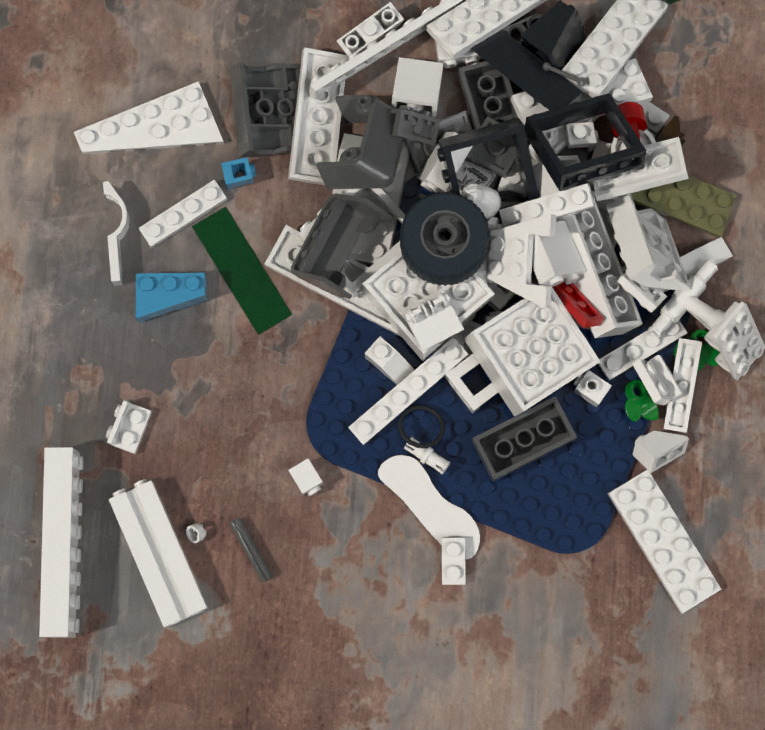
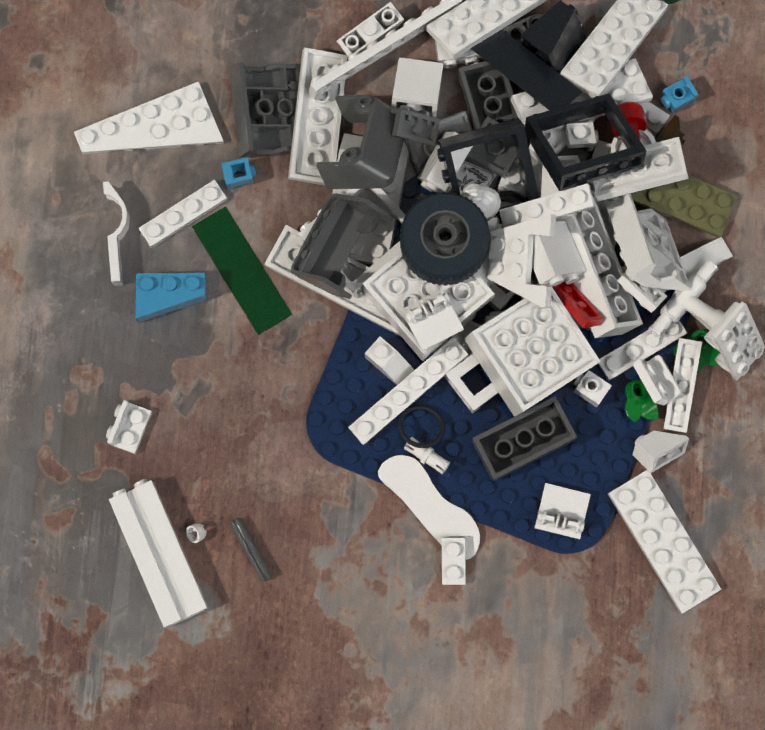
(60, 543): white brick -> none
(306, 478): white brick -> none
(562, 511): none -> white hinge
(580, 81): dark grey hinge -> none
(675, 103): none -> dark azure brick

